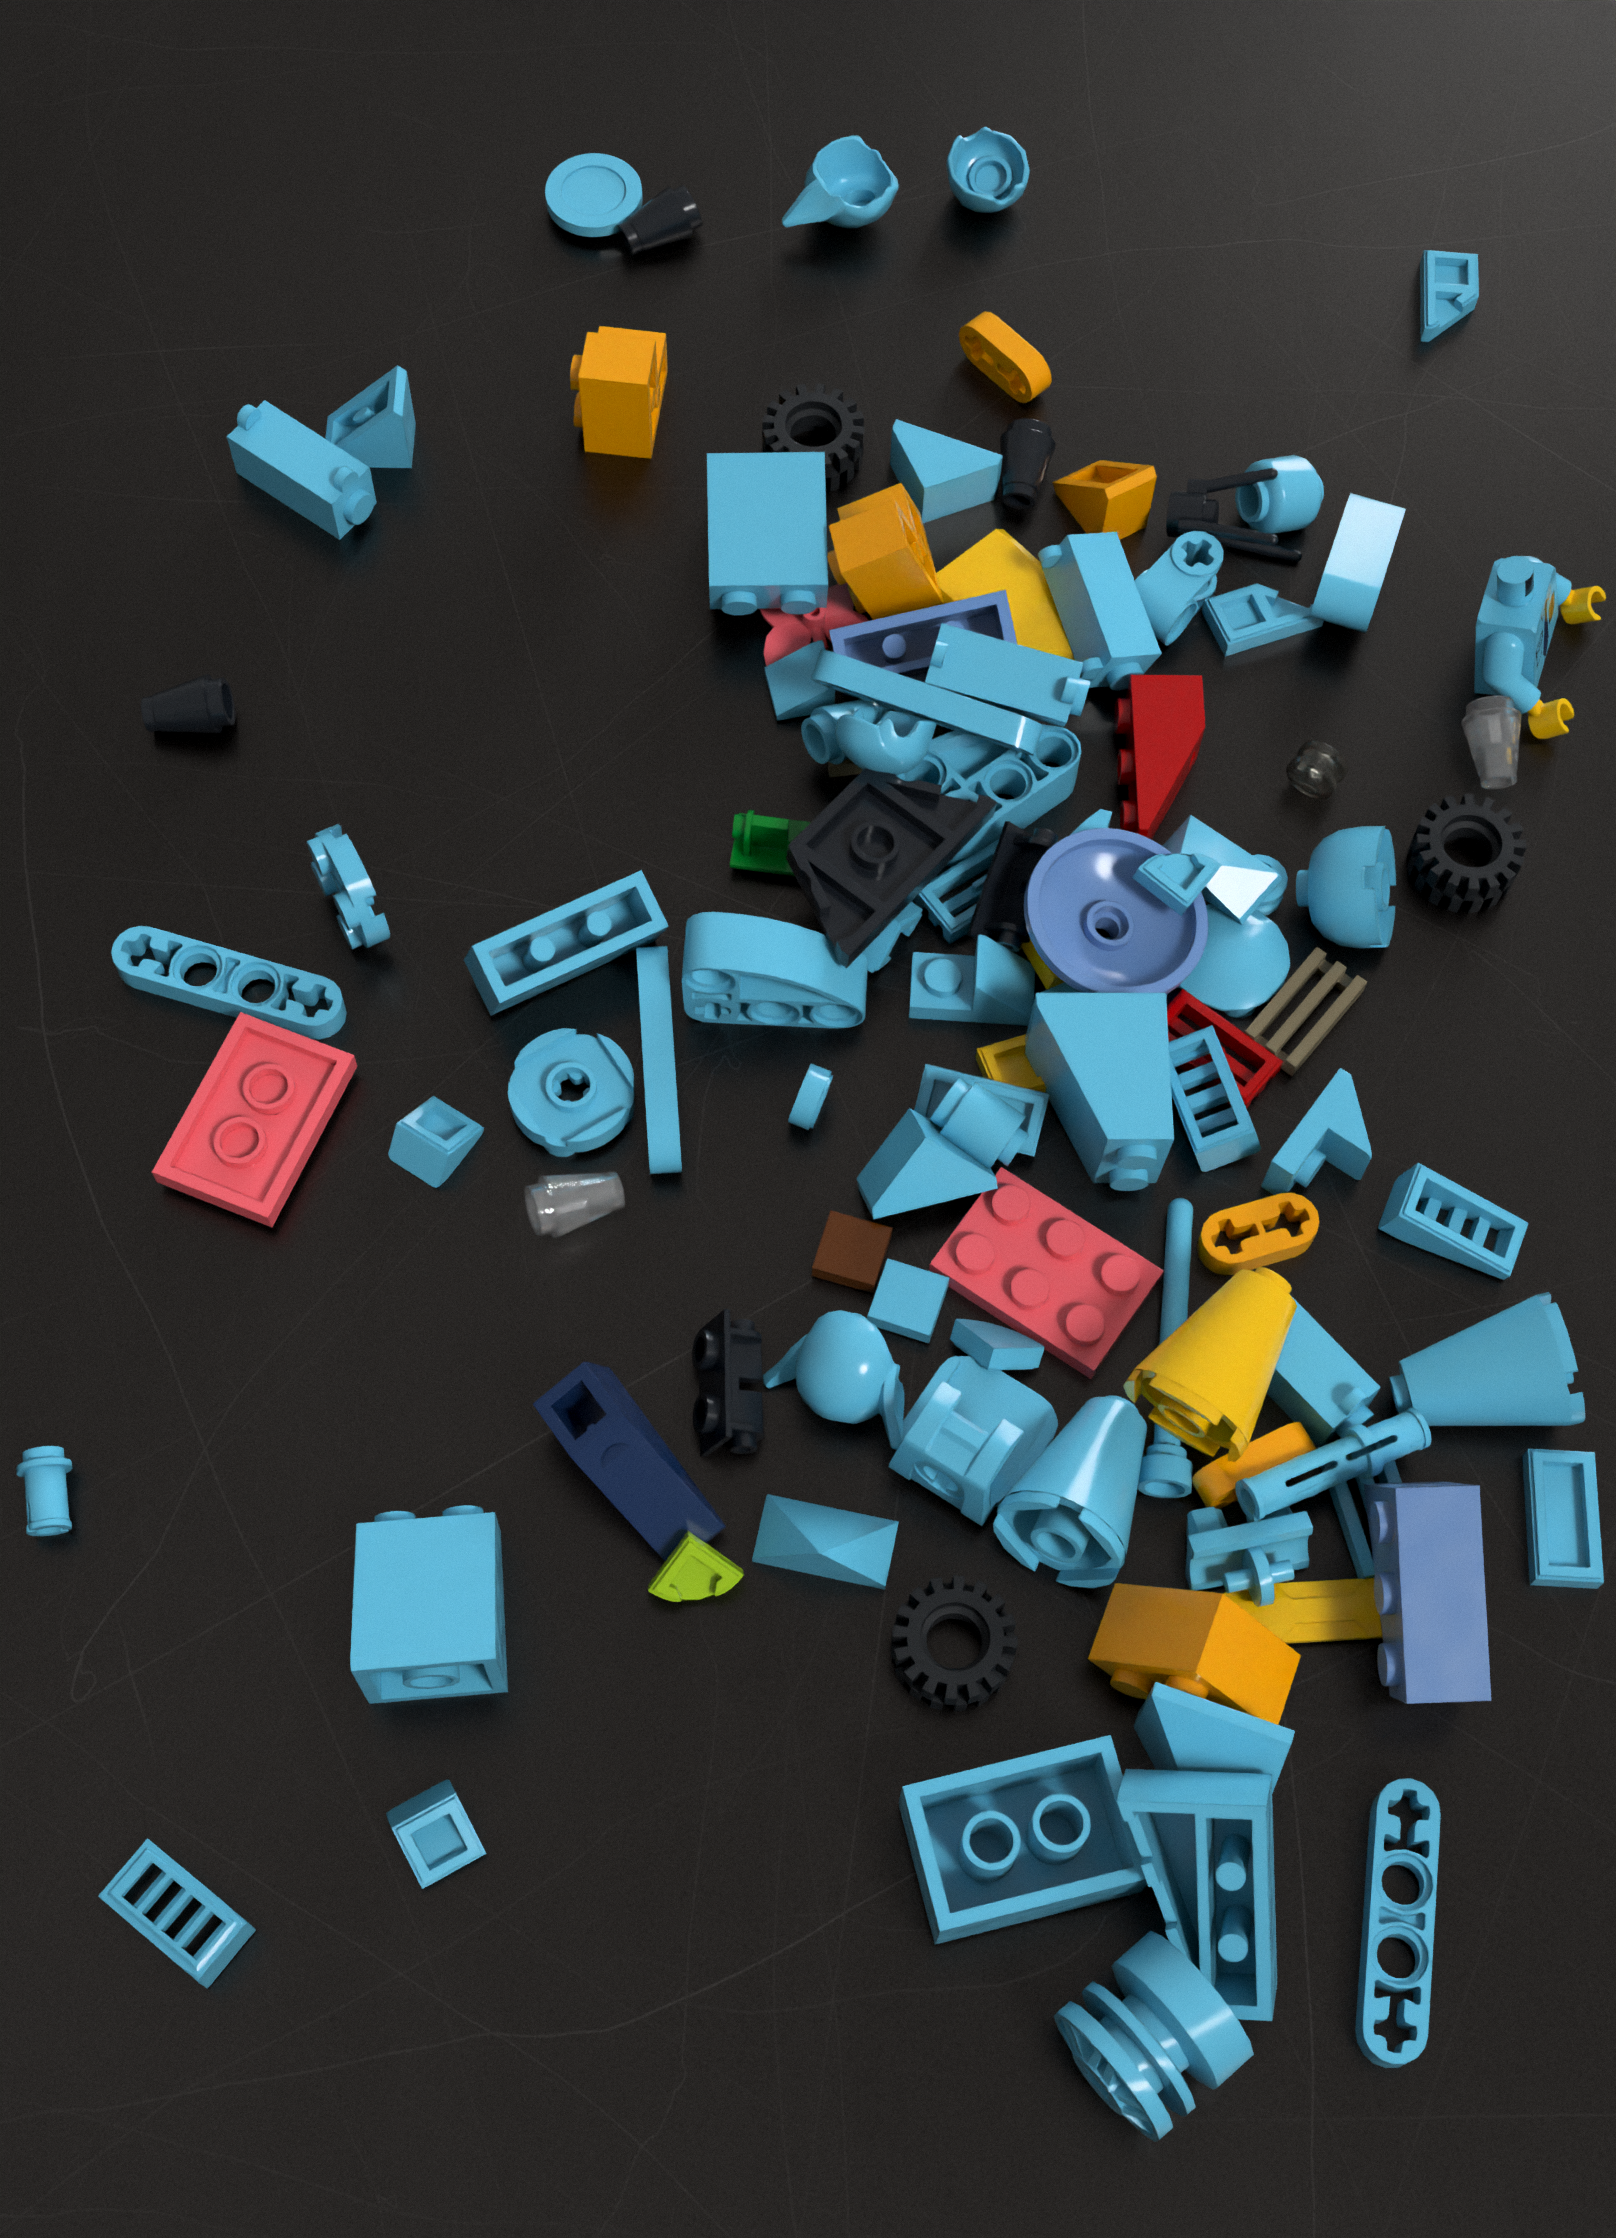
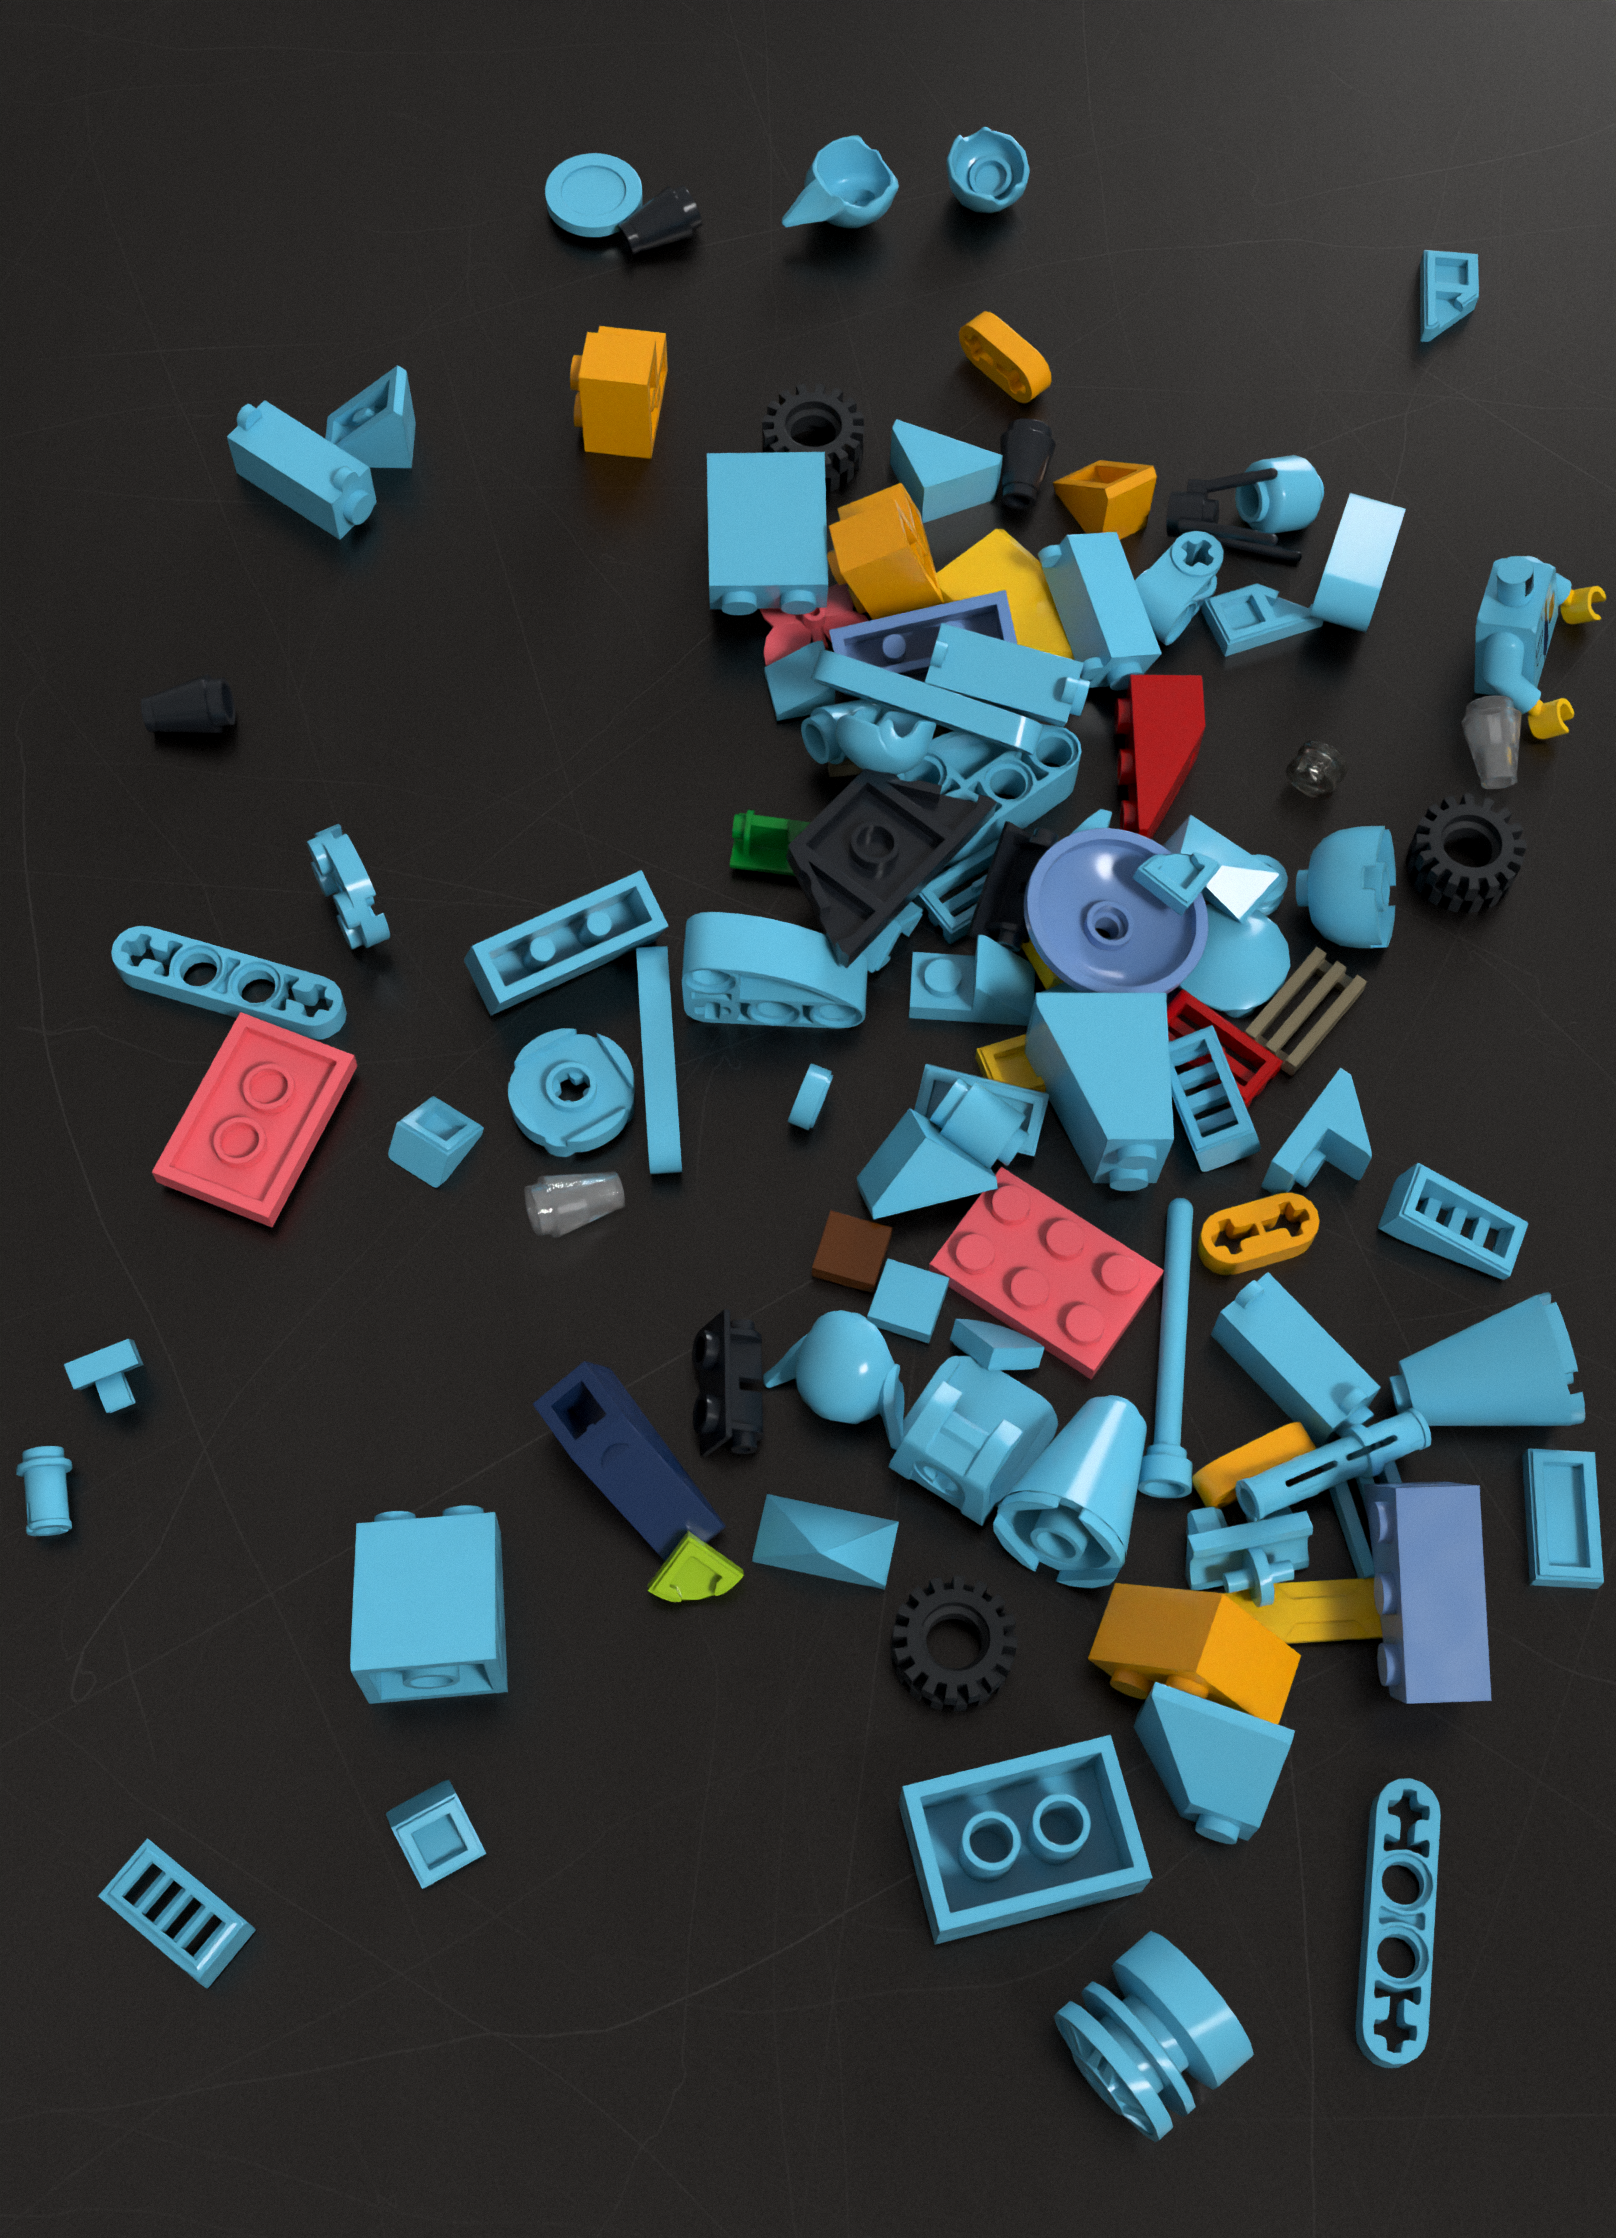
(107, 1371): none -> medium azure tile
(1212, 1871): medium azure wedge -> none
(1218, 1364): yellow cone -> none

